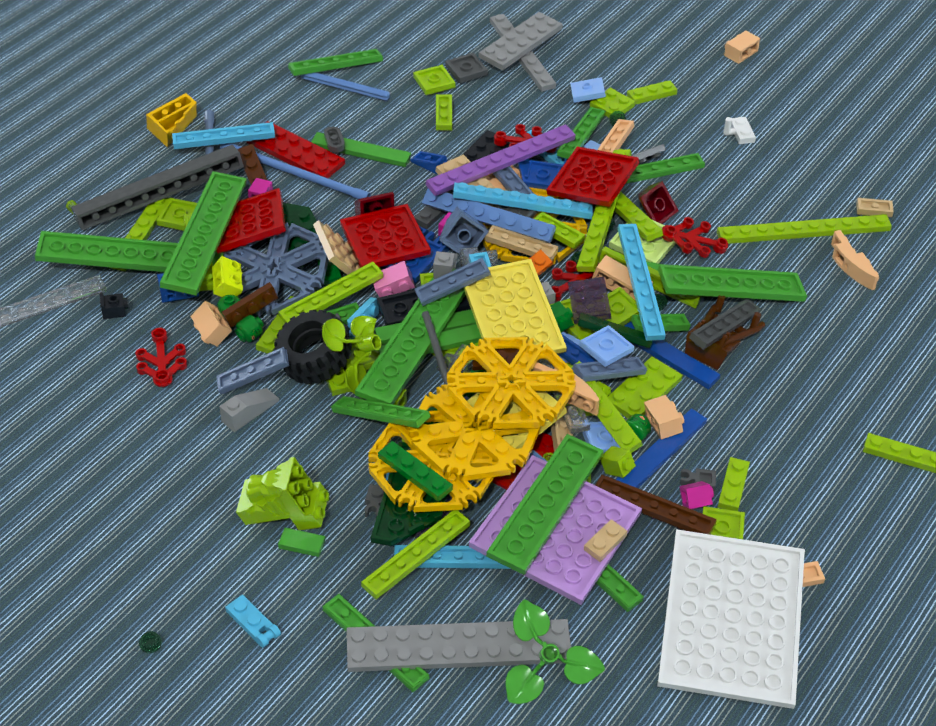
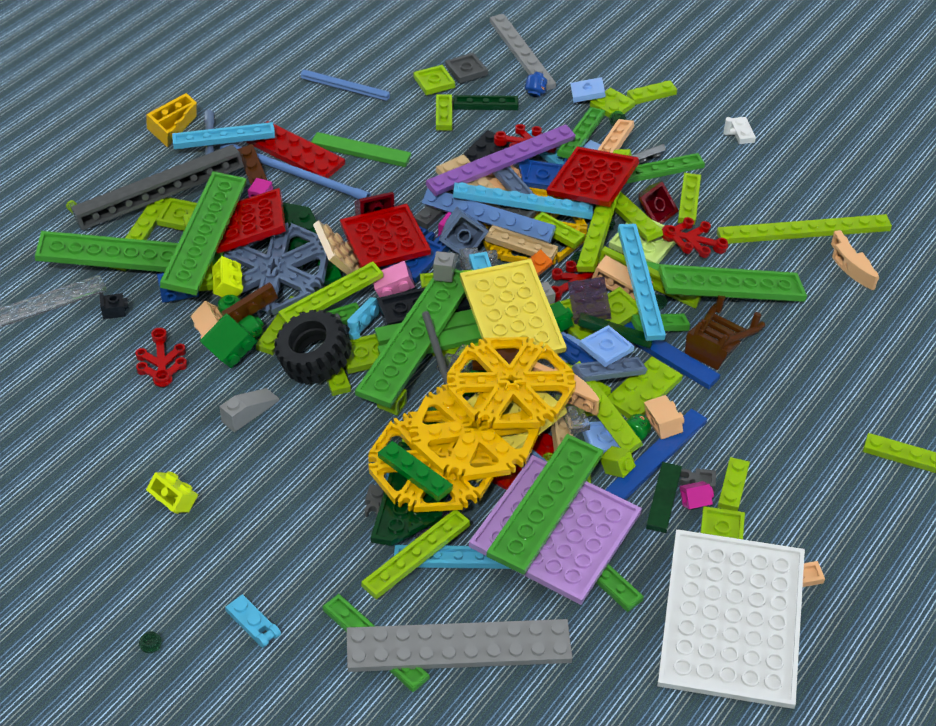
(172, 492): none -> neon yellow brick
(228, 340): none -> green slope
(252, 370): sand blue tile -> none
(283, 495): lime brick -> none
(301, 542): bright green tile -> none
(334, 139): dark grey plate -> none
(335, 62): bright green tile -> none
(361, 327): lime plant -> none
(381, 411): bright green tile -> none
(428, 160): blue slope -> none
(452, 281): sand blue tile -> none
(485, 102): none -> dark green tile
(520, 40): light grey plate -> none
(521, 682): bright green plant -> none
(536, 84): none -> blue head
(605, 540): tan plate -> none
(659, 507): reddish brown plate -> none
(664, 497): none -> dark green tile
(689, 197): none -> lime plate
(724, 323): dark grey plate -> none
(742, 46): light nougat brick -> none
(874, 207): tan plate -> none

